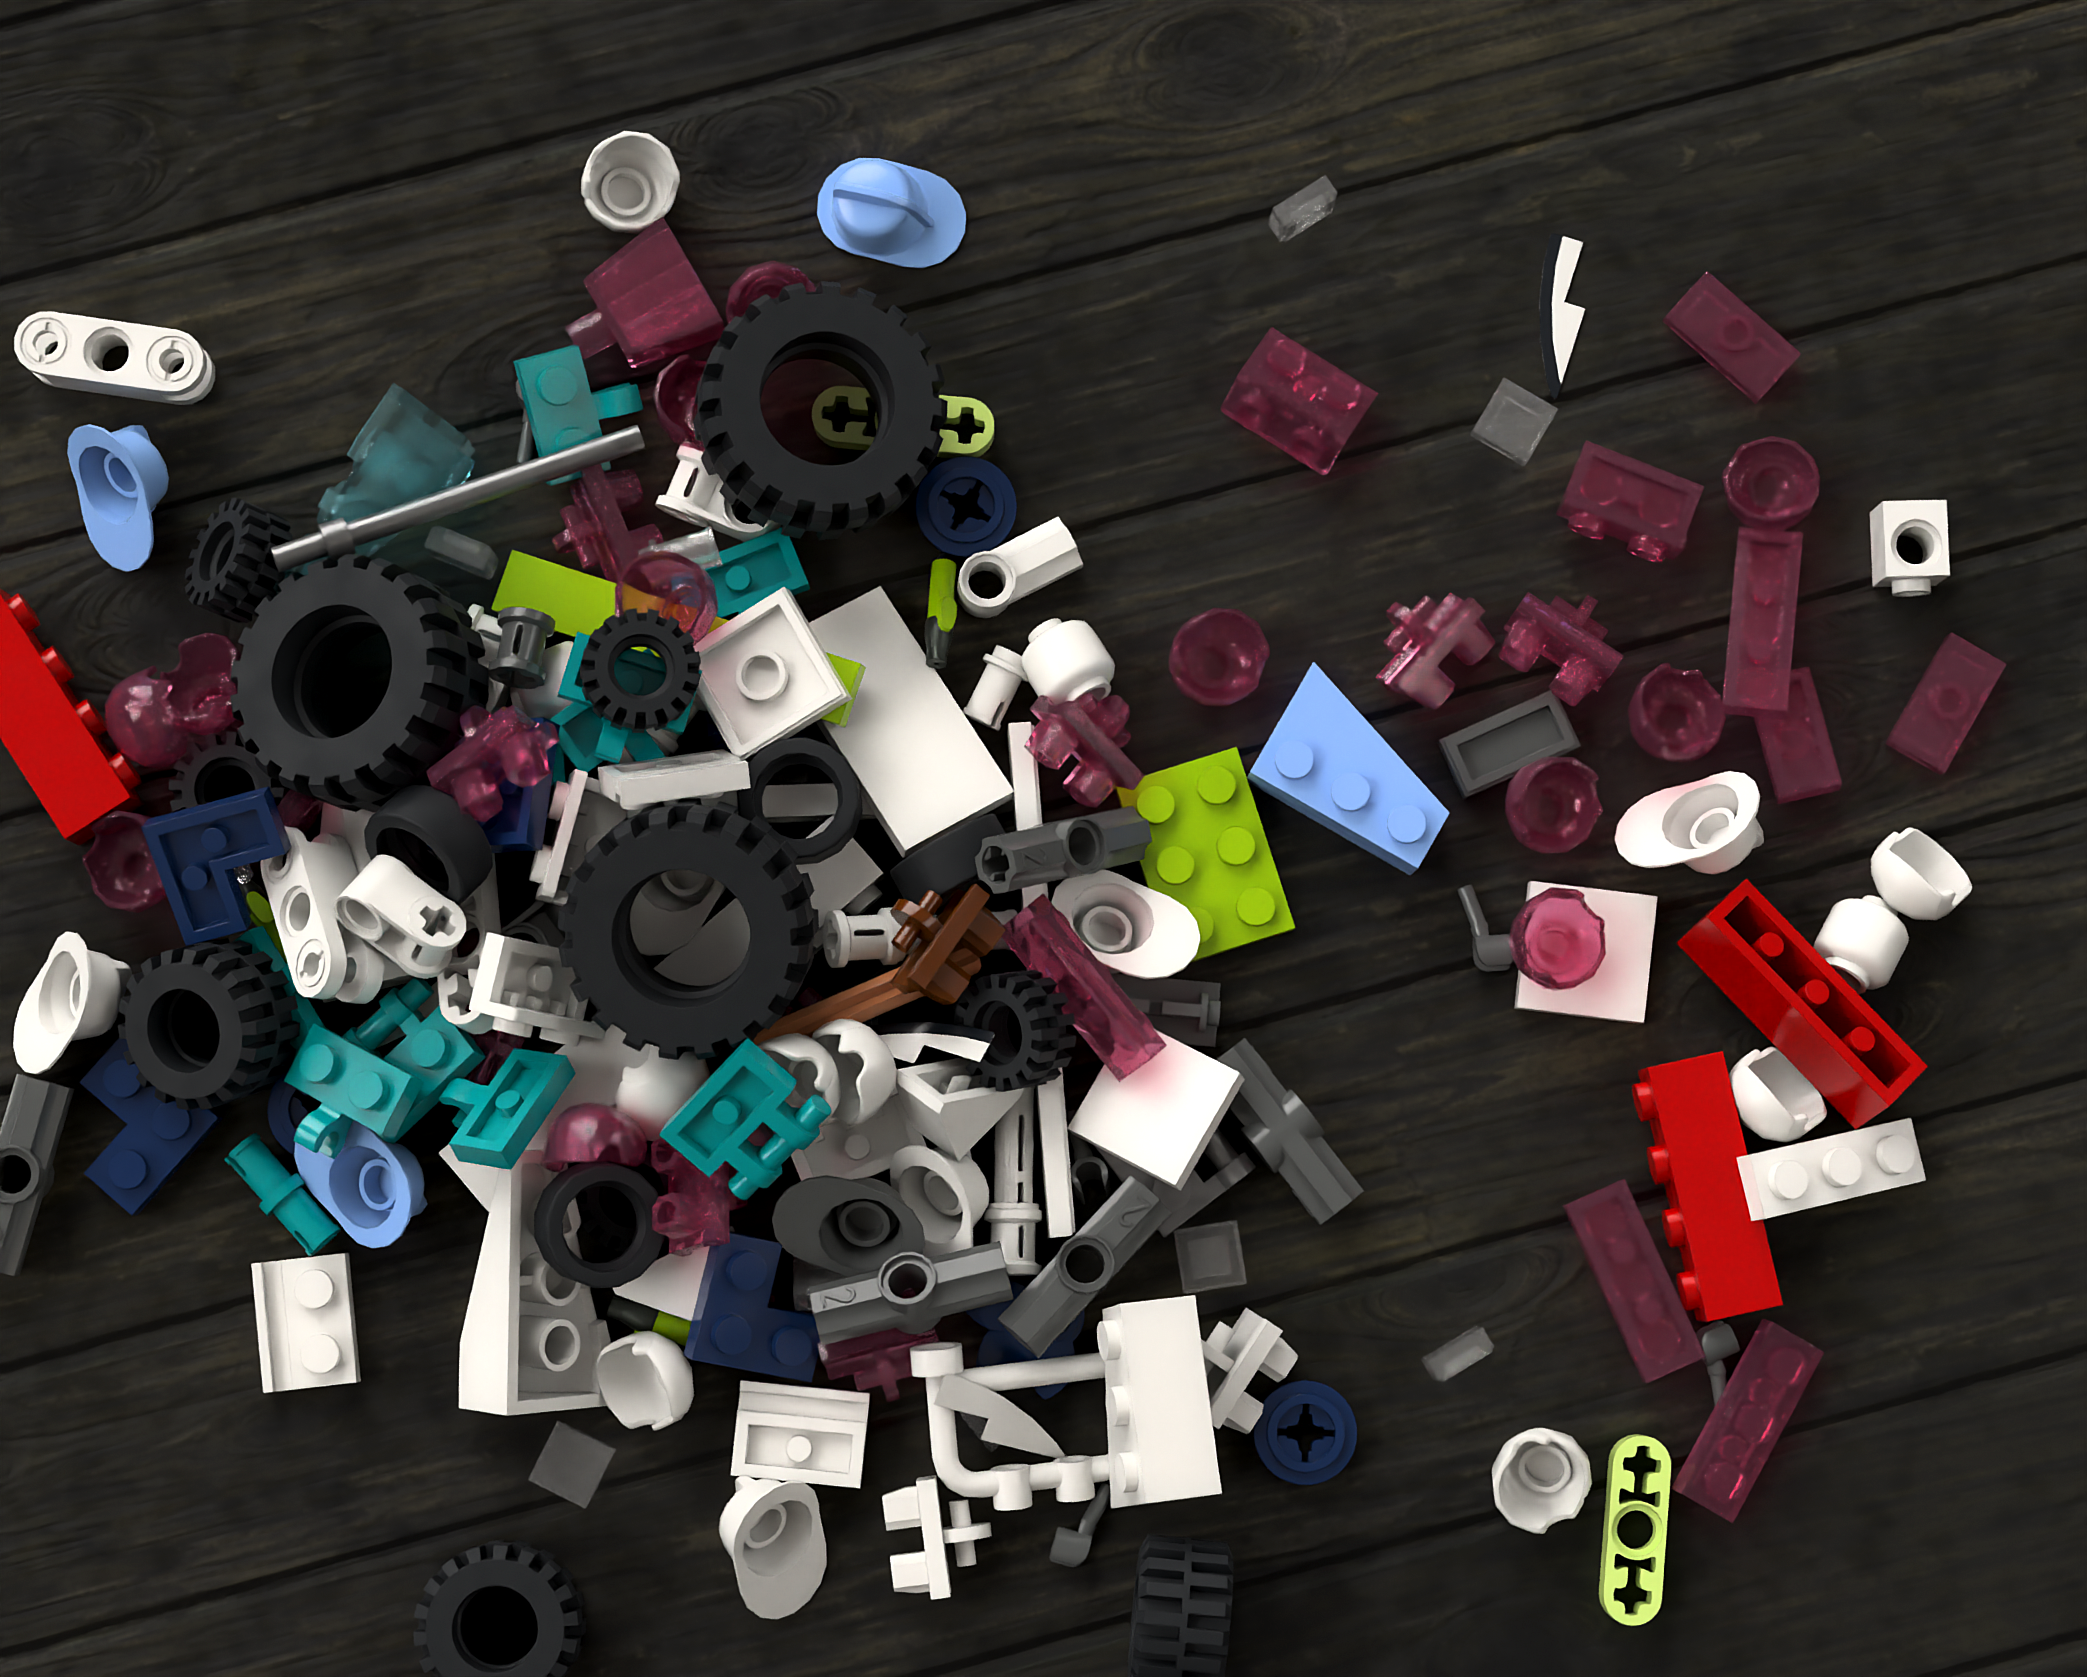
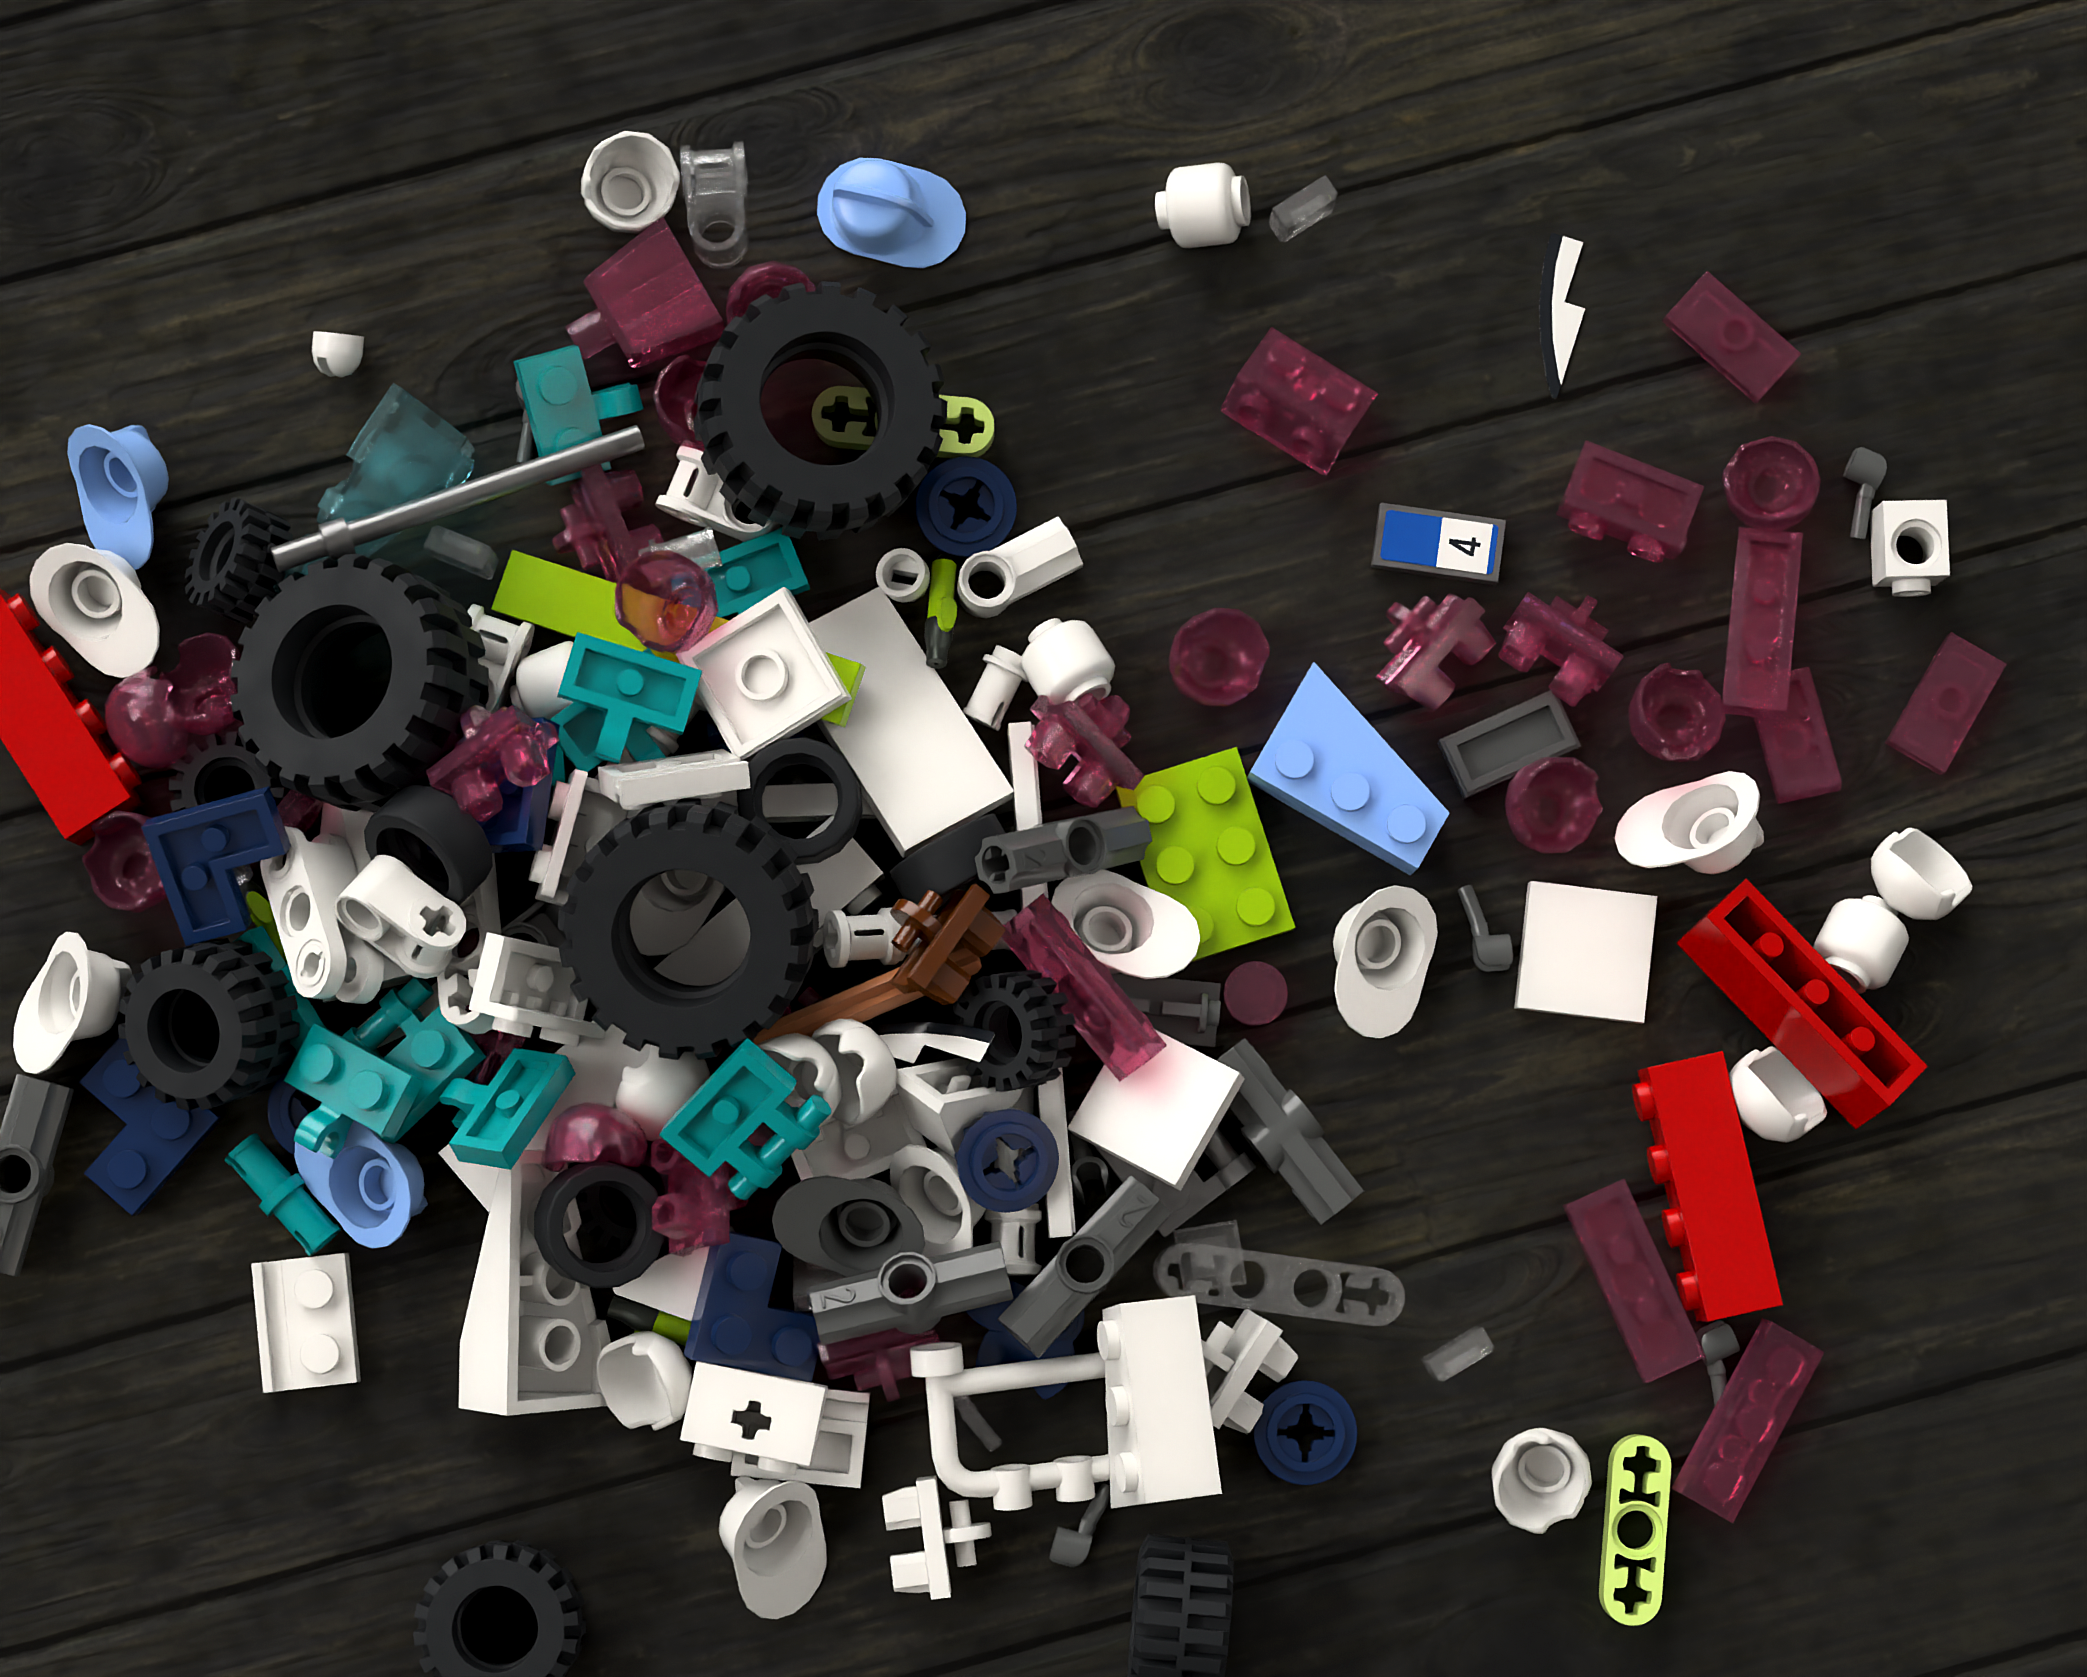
(86, 340): white piece -> none
(96, 607): none -> white piece
(337, 353): none -> white hinge
(521, 647): dark grey bush -> none
(572, 1464): clear tile -> none
(647, 631): black tyre -> none
(716, 192): none -> clear piece
(723, 1390): none -> white brick
(907, 564): none -> white hinge
(1005, 1423): white sticker -> none
(1034, 1168): none -> dark blue gear
(1204, 205): none -> white head
(1255, 993): none -> clear pink tile
(1278, 1288): none -> clear beam
(1383, 959): none -> white piece
(1438, 544): none -> tile
(1514, 422): clear tile -> none
(1557, 939): clear pink hair -> none
(1830, 1169): white plate -> none
(1868, 470): none -> dark grey hand

